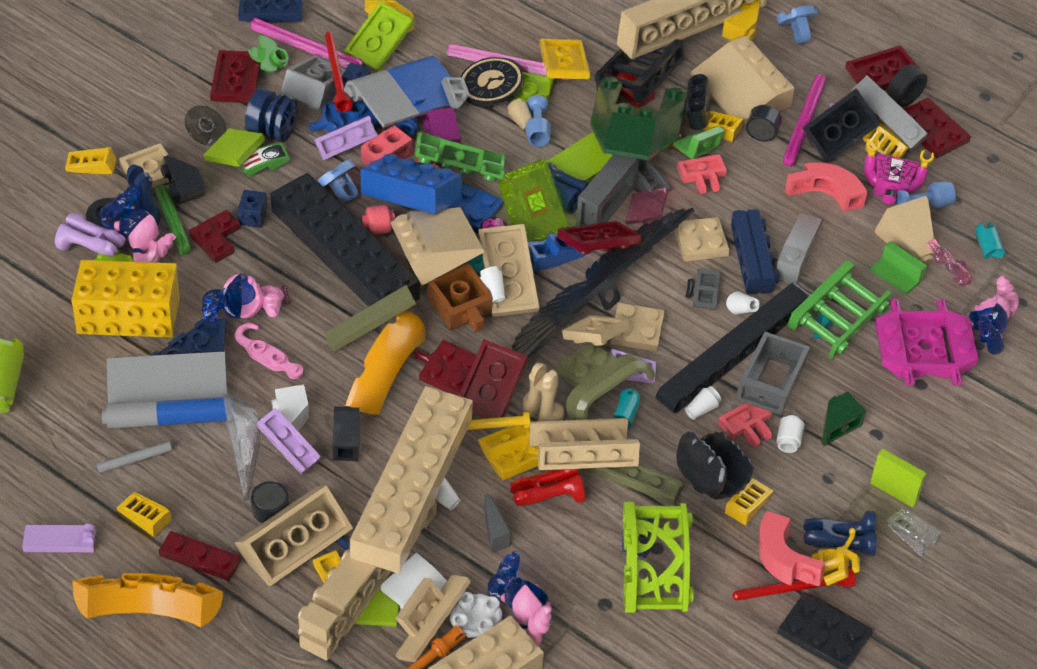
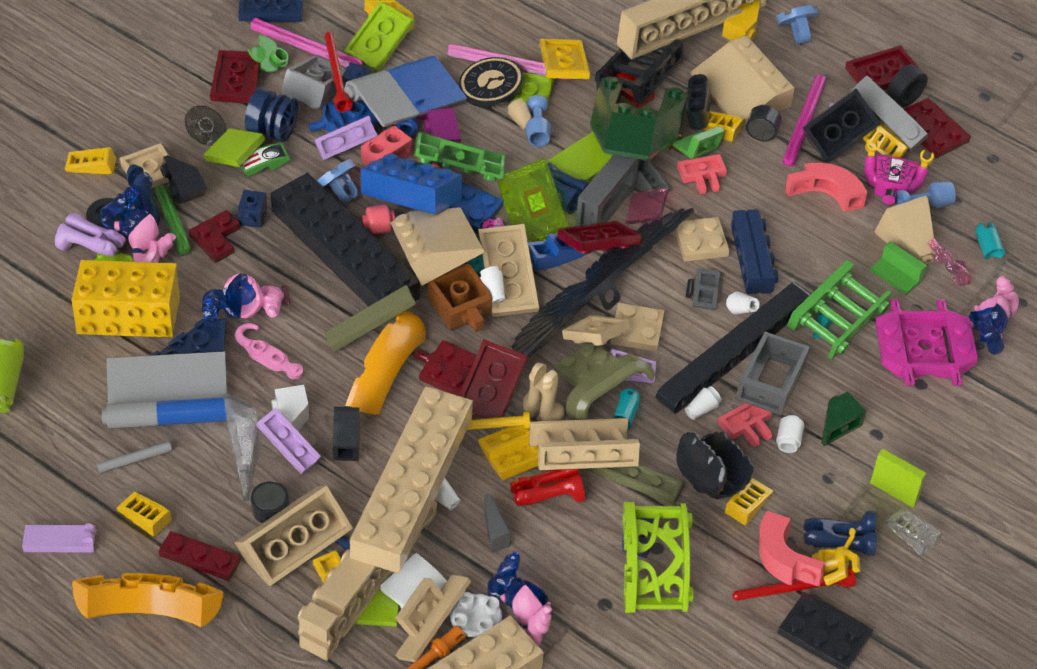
(456, 91): light grey tile -> none
(797, 248): light grey slope -> none

